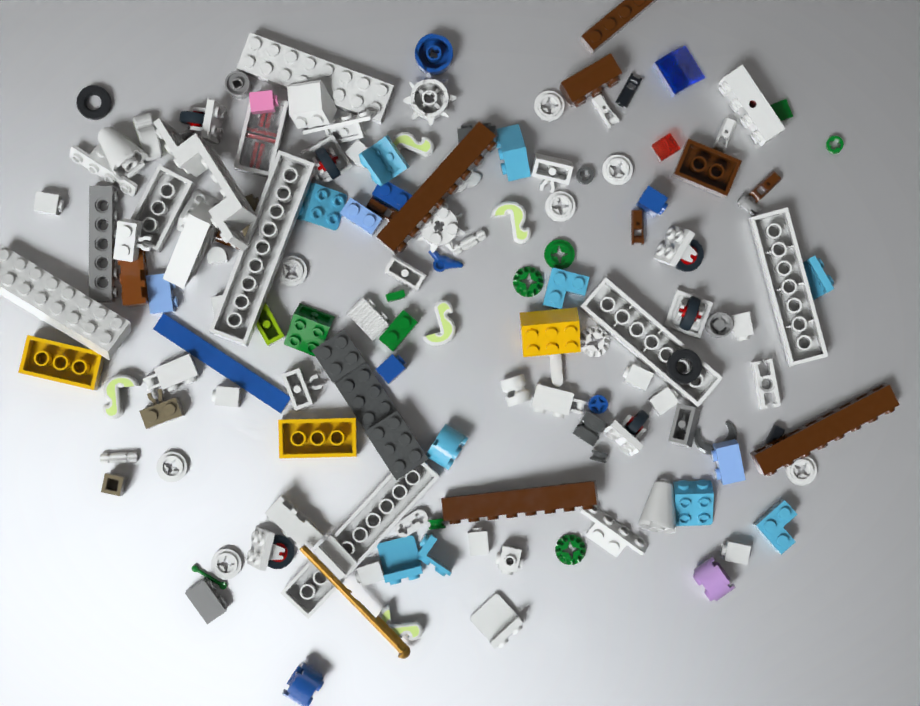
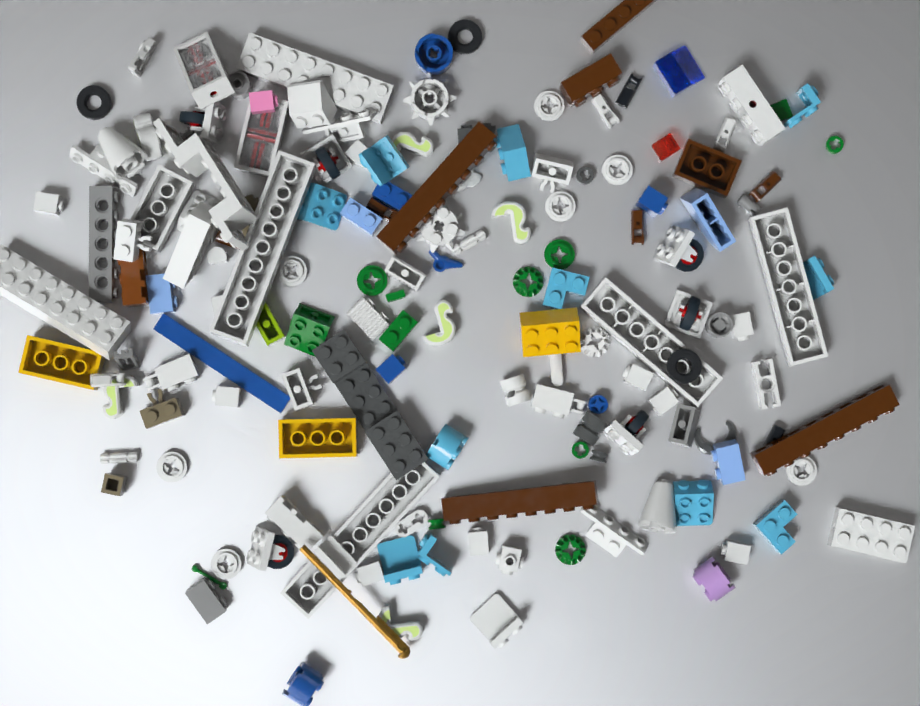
(105, 379): none -> white bar
(118, 358): none -> light grey tile
(142, 57): none -> white wing
(203, 70): none -> brick
(364, 275): none -> green gear
(465, 25): none -> black tyre
(585, 446): none -> green bush
(708, 218): none -> light blue brick
(808, 95): none -> medium azure bracket
(871, 535): none -> white brick

